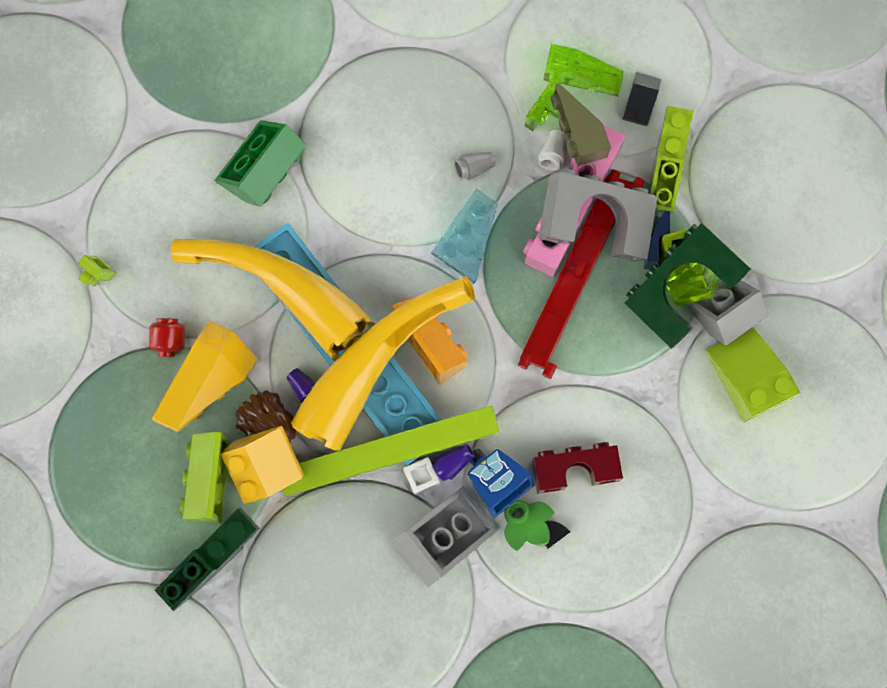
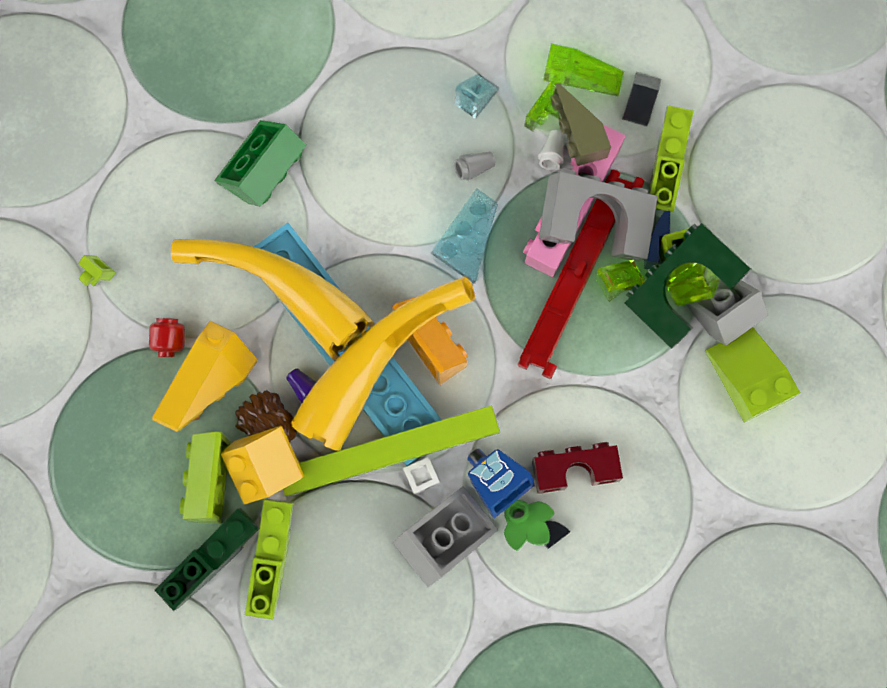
(269, 559): none -> lime slope
(452, 462): dark purple cone -> none
(474, 94): none -> clear light blue slope
(618, 278): none -> clear neon green slope

